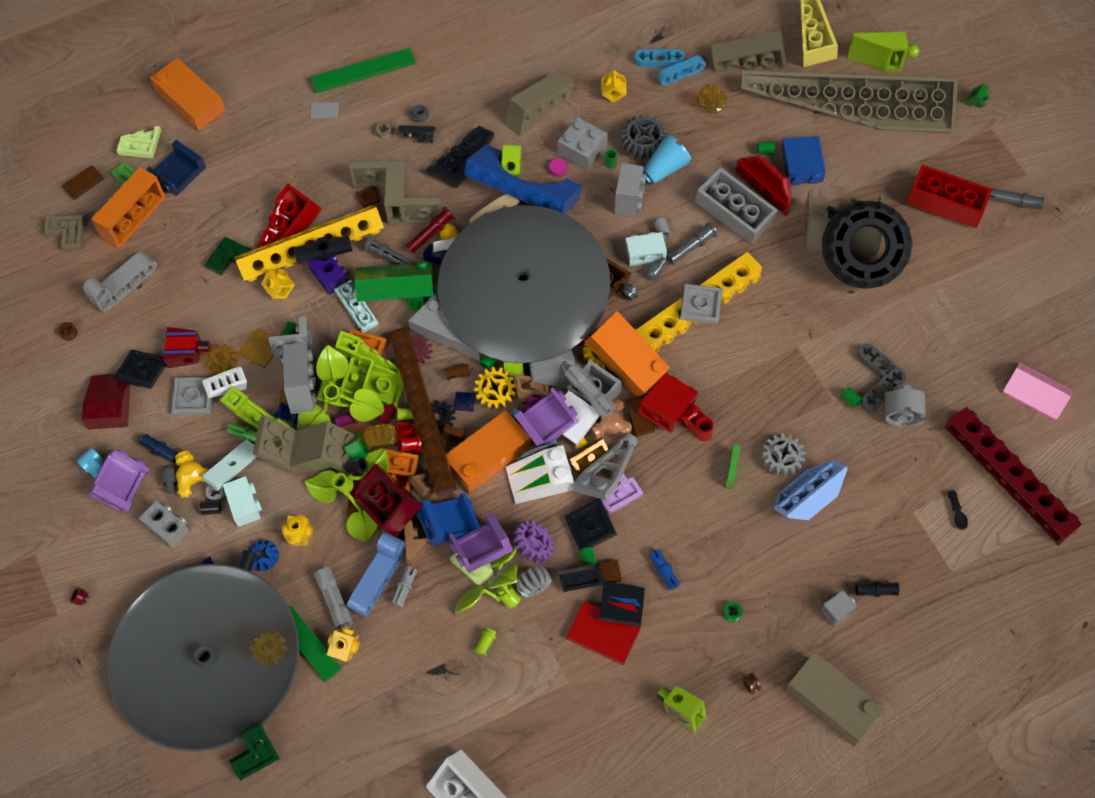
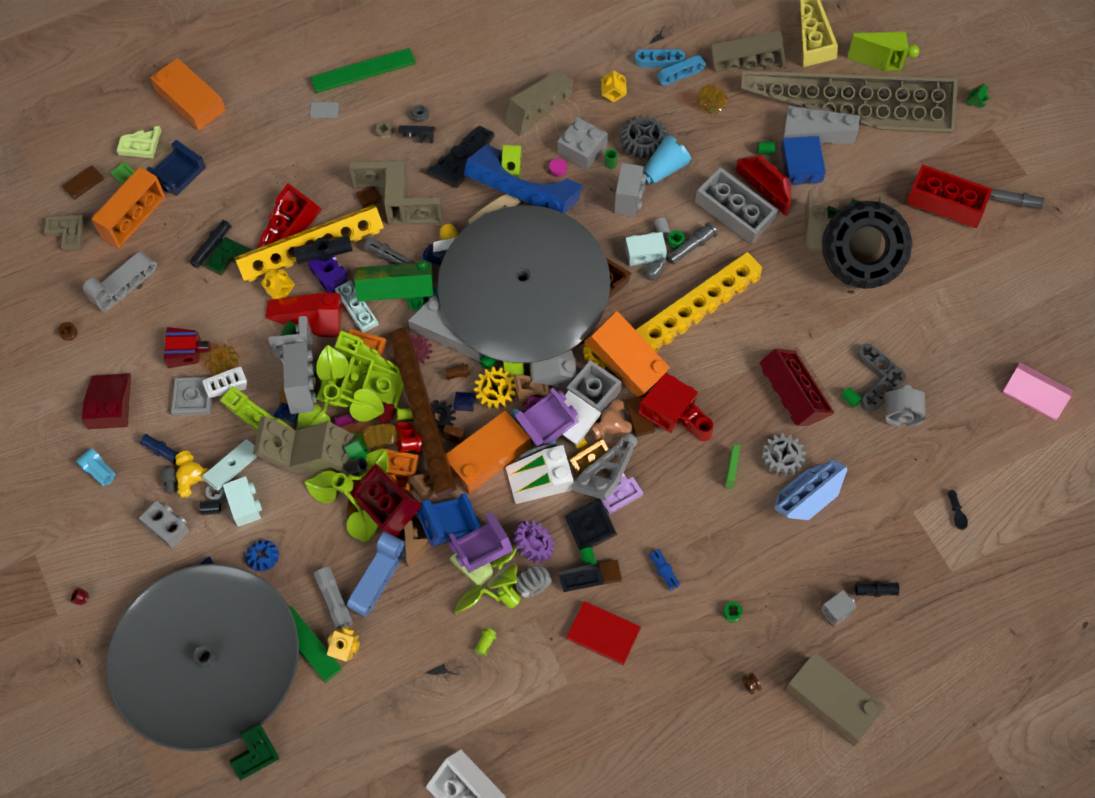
(118, 480): medium lavender panel -> none
(140, 369): black tile -> none
(207, 247): none -> black pin
(242, 432): bright green axle -> none
(247, 560): black hinge -> none
(258, 349): clear yellow piece -> none
(267, 641): clear yellow gear -> none
(297, 530): yellow brick -> none
(321, 309): none -> red wedge
(404, 586): light grey axle -> none
(437, 224): dark red pin -> none
(580, 380): light grey axle -> none
(622, 604): black tile -> none
(629, 291): dark grey plate -> none
(675, 234): none -> green bush
(683, 707): lime torso -> none
(701, 304): light grey tile -> none
(795, 387): none -> dark red slope
(829, 126): none -> light grey wedge
(1013, 485): dark red brick -> none

